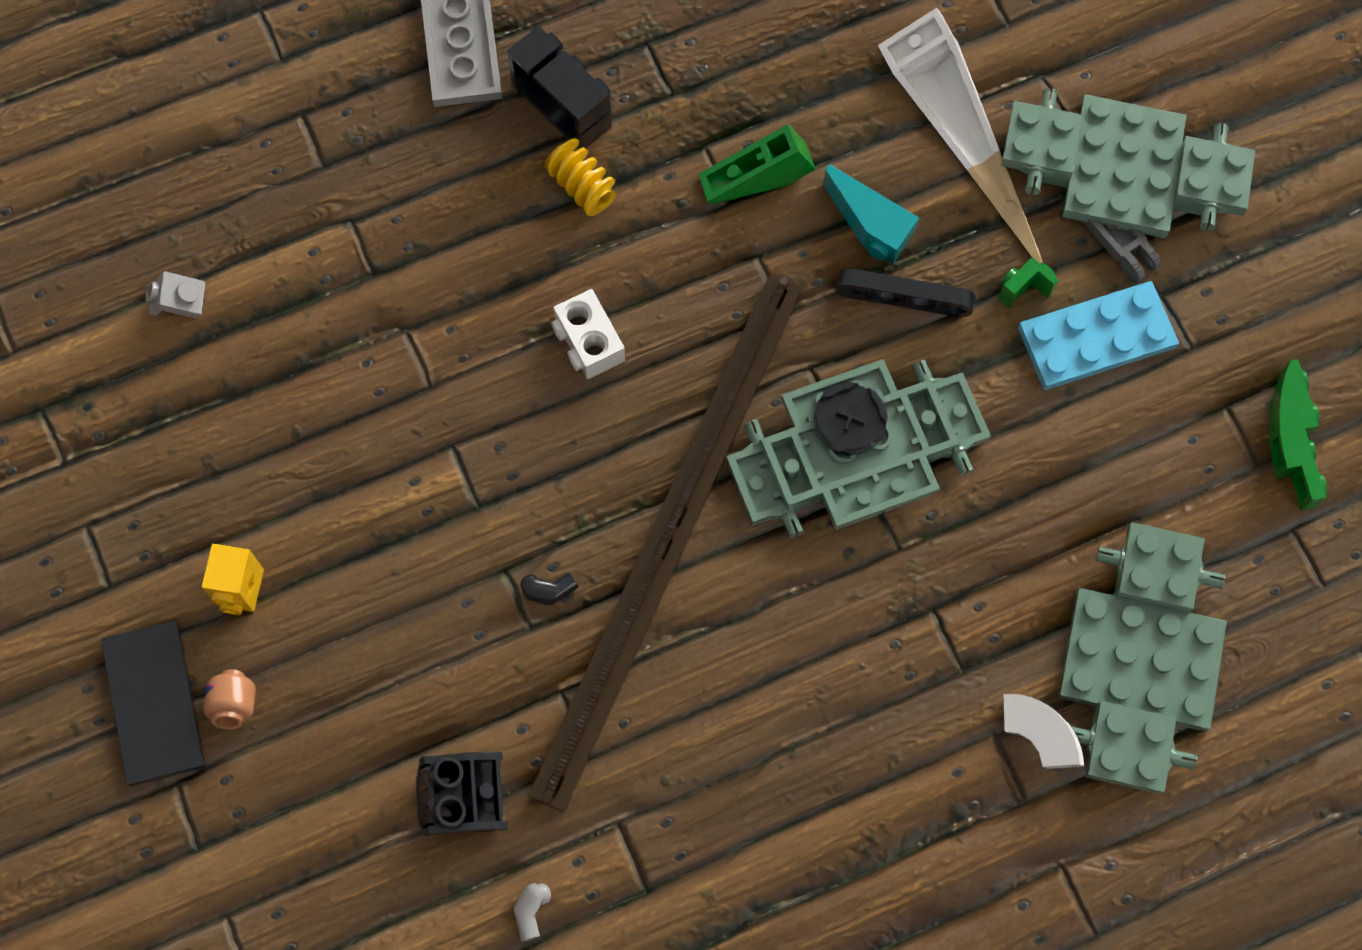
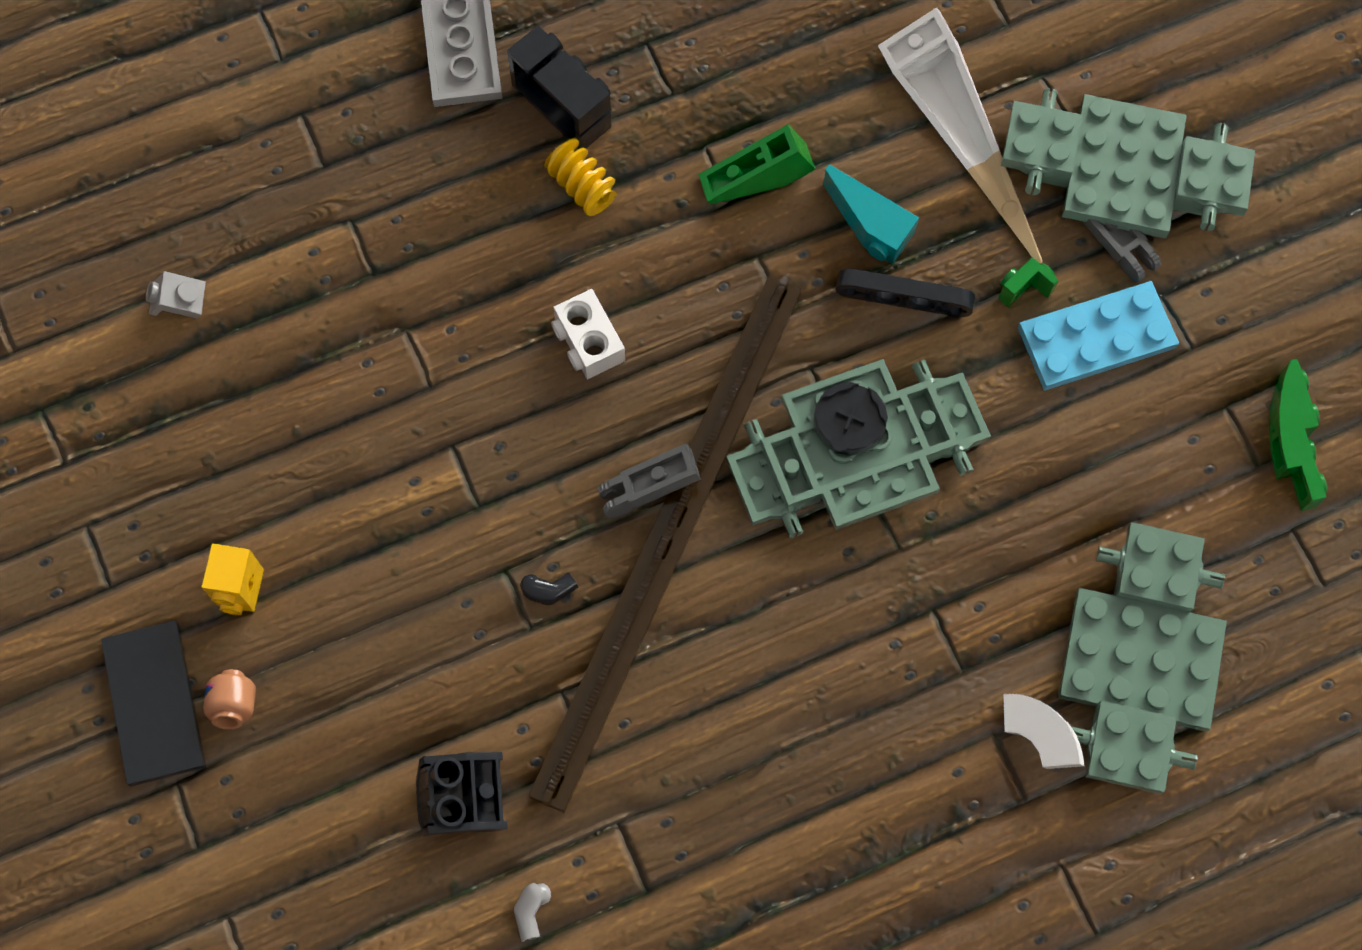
(649, 481): none -> dark grey hinge

